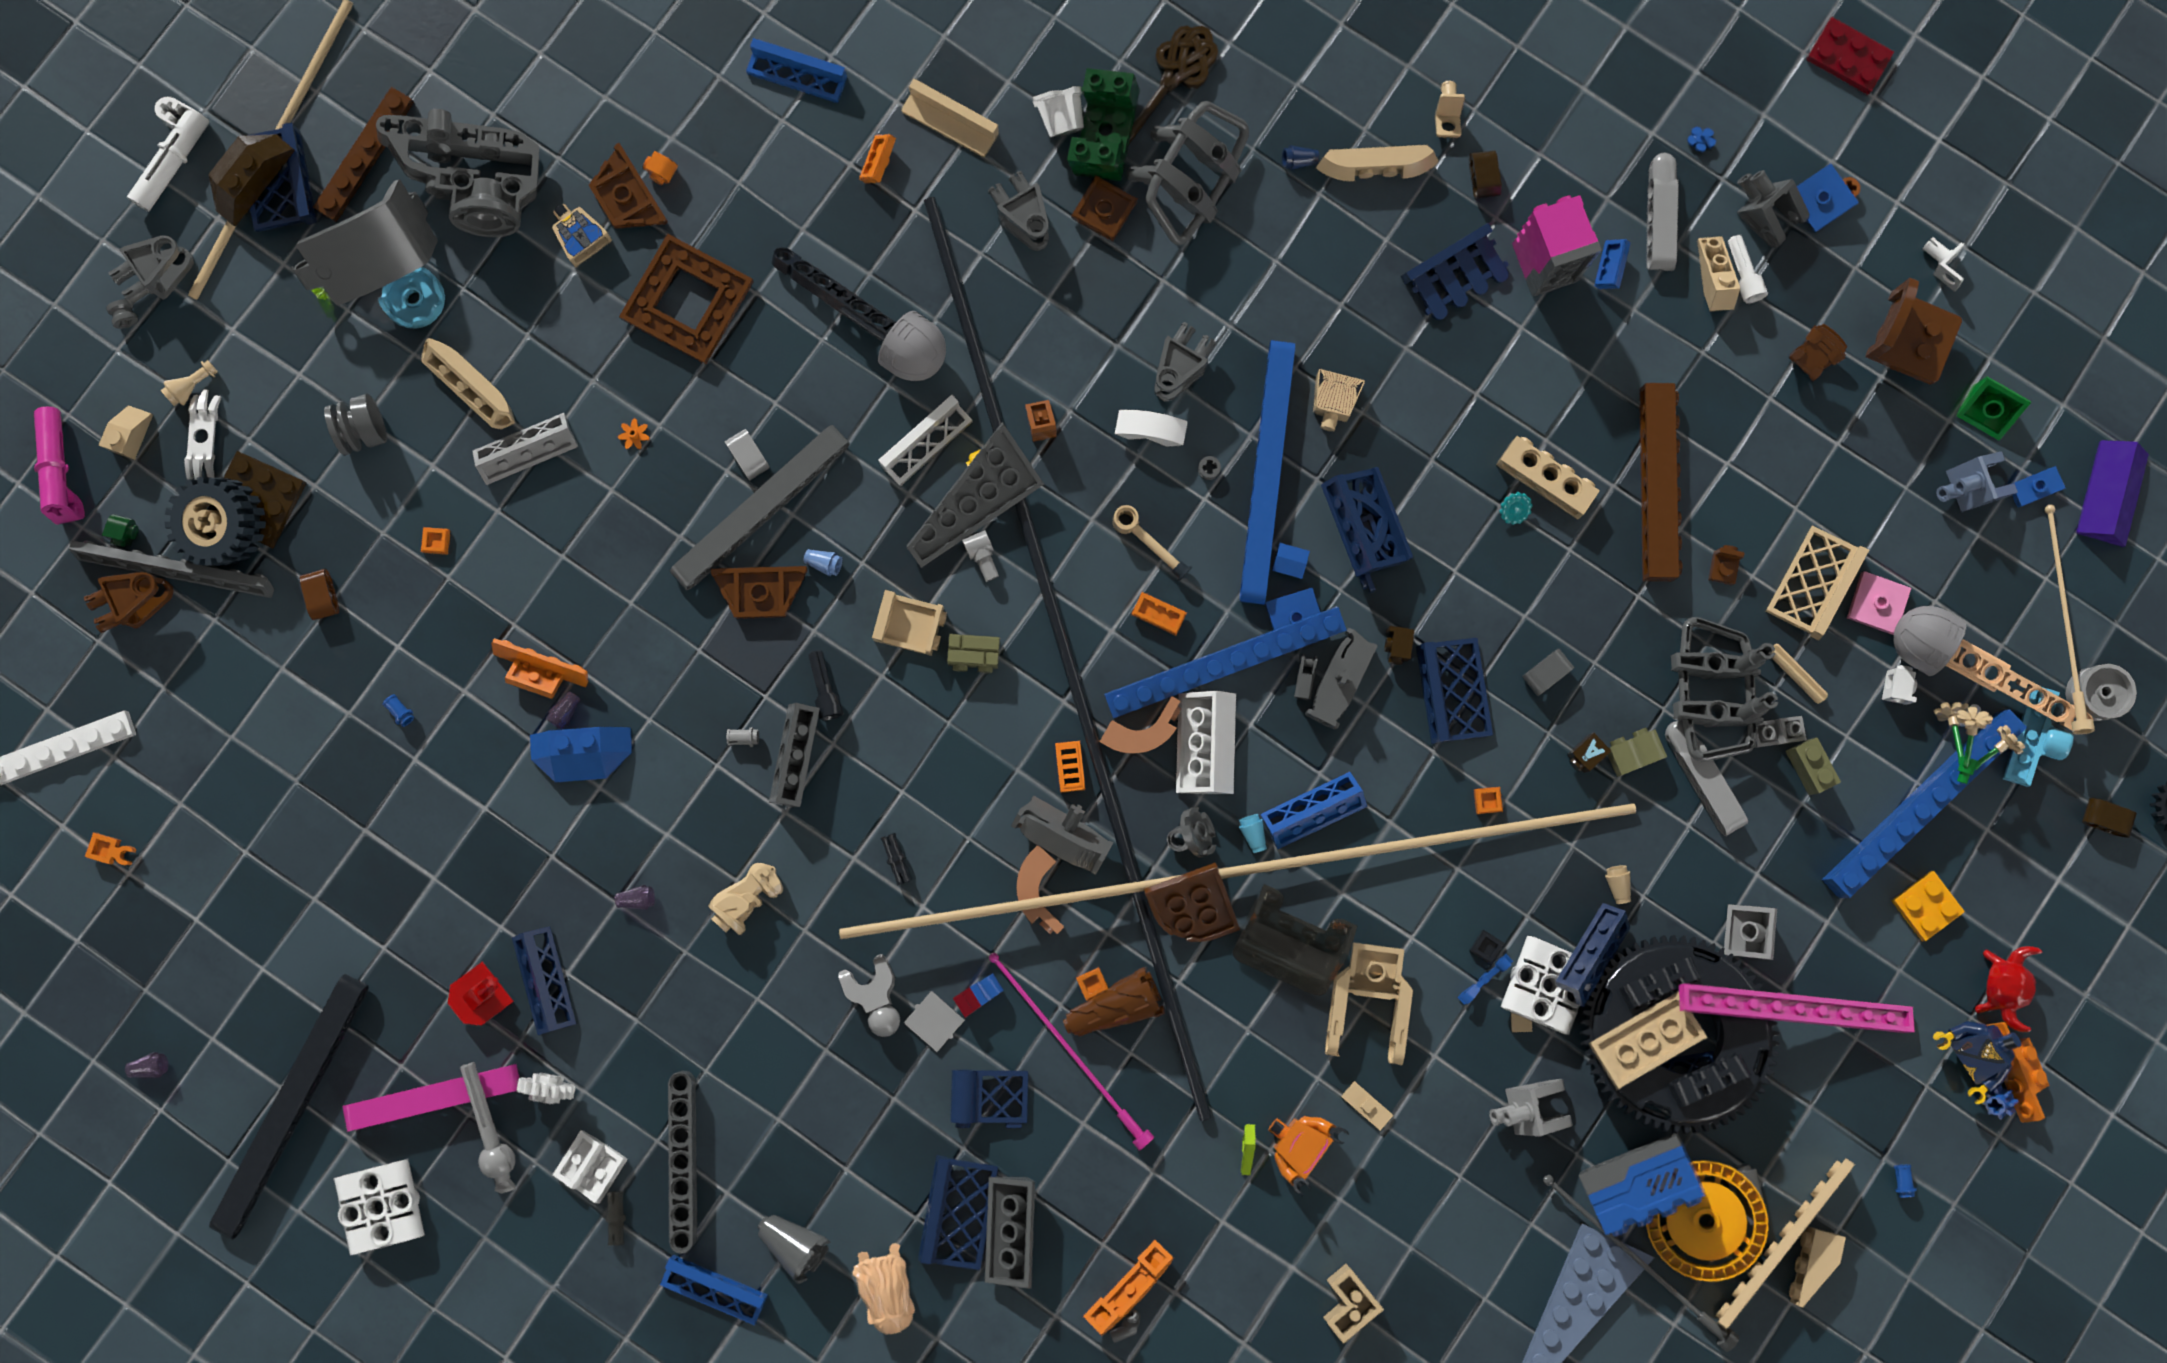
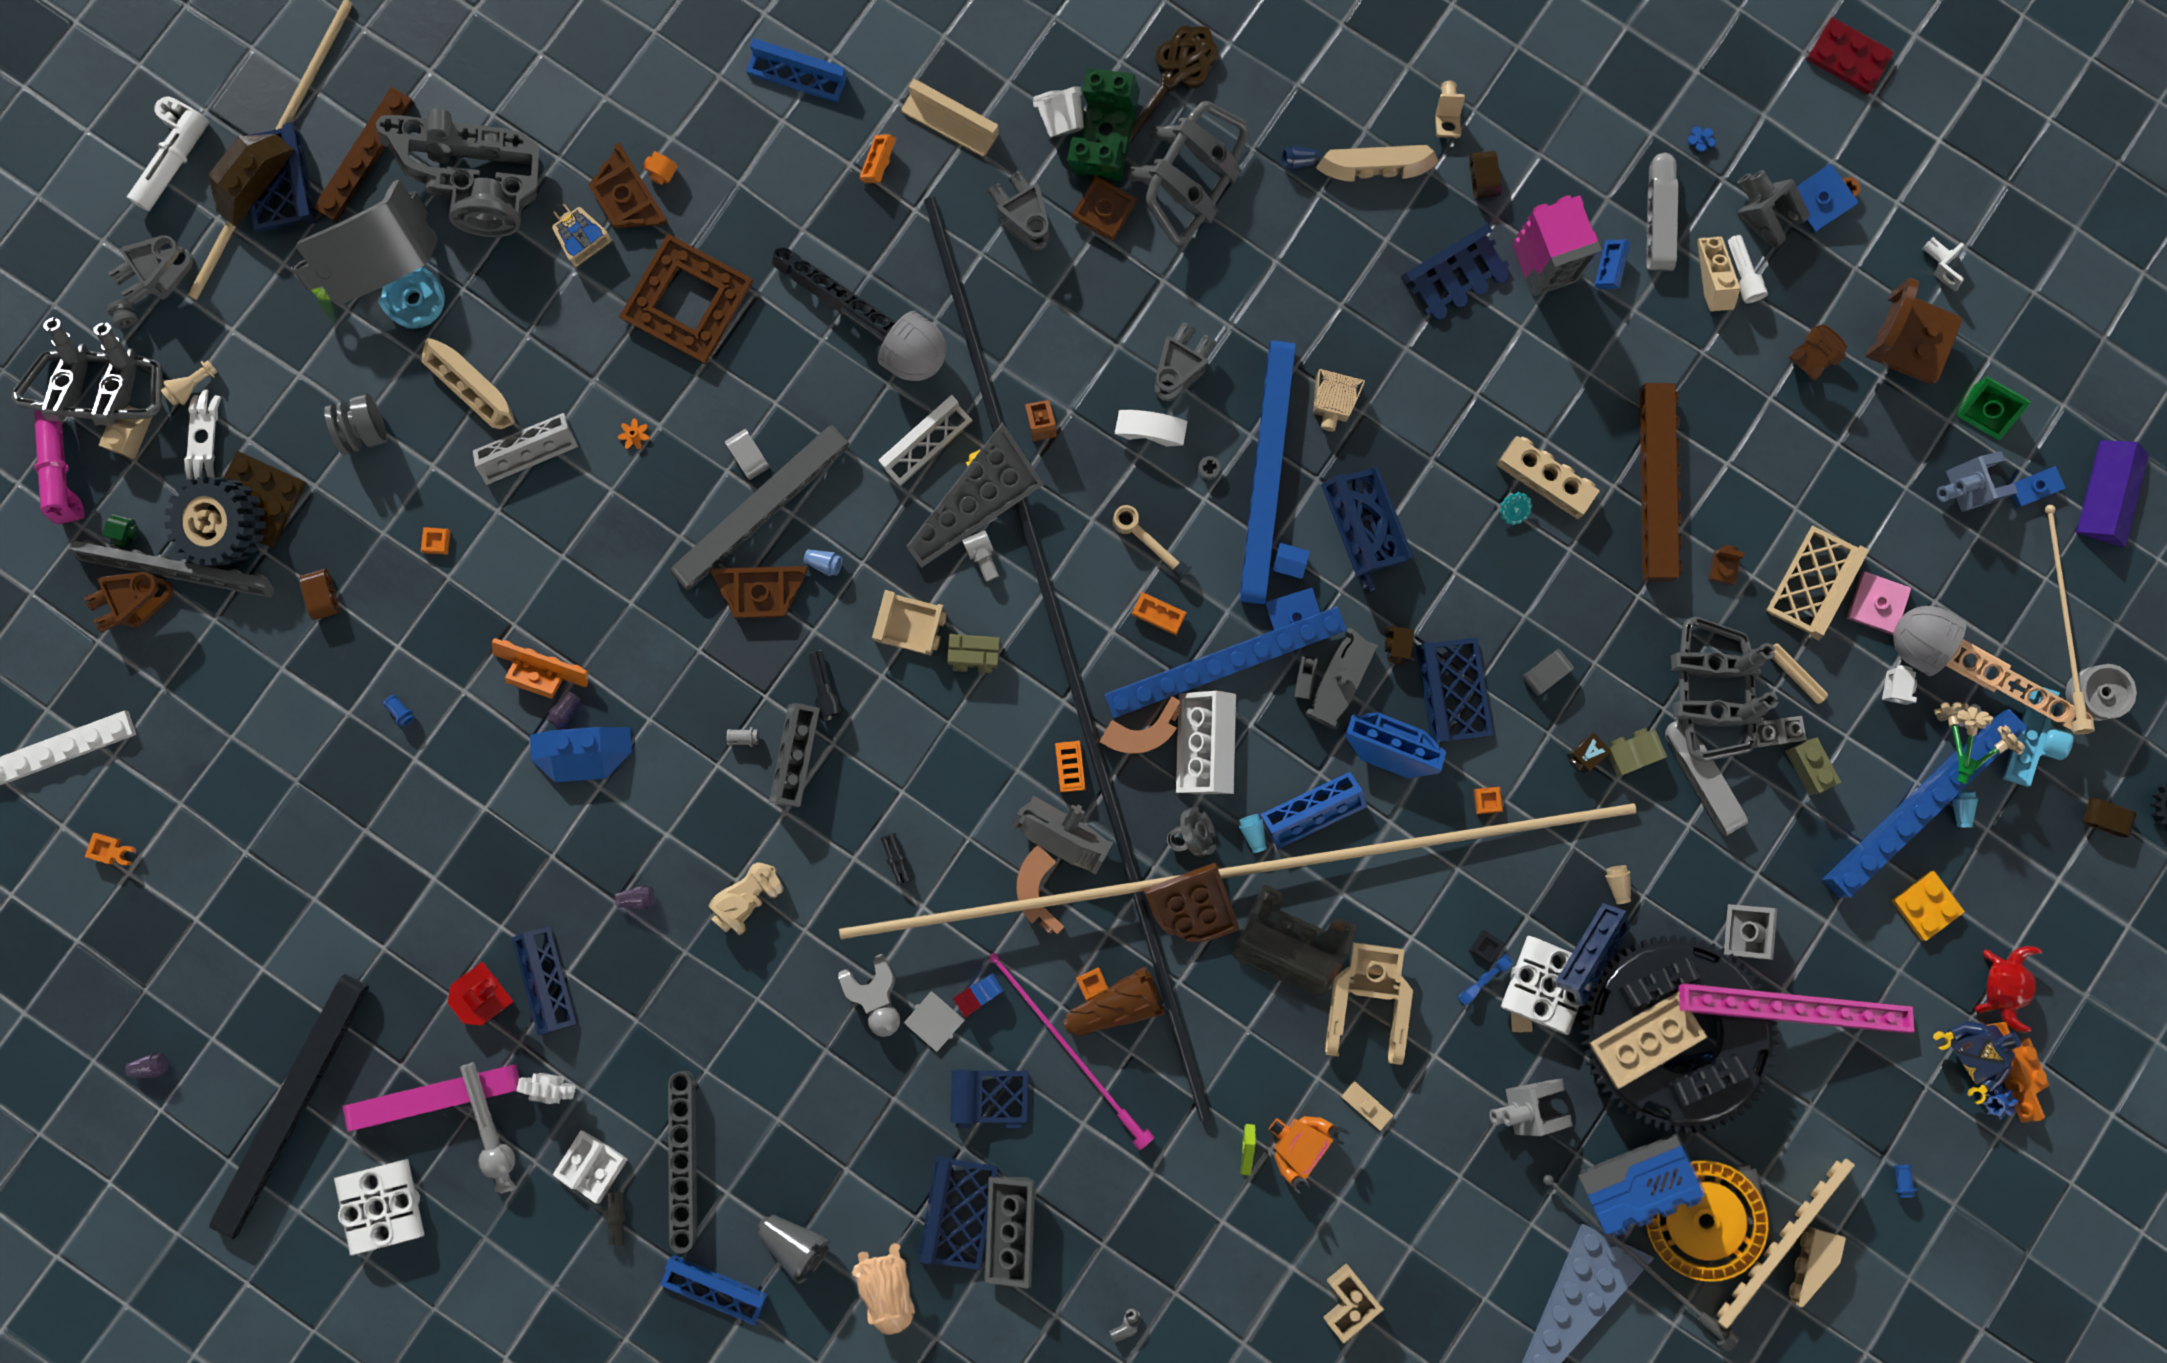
(70, 375): none -> dark grey piece
(1130, 1289): orange slope -> none
(1394, 745): none -> blue wedge
(1965, 808): none -> medium azure cone

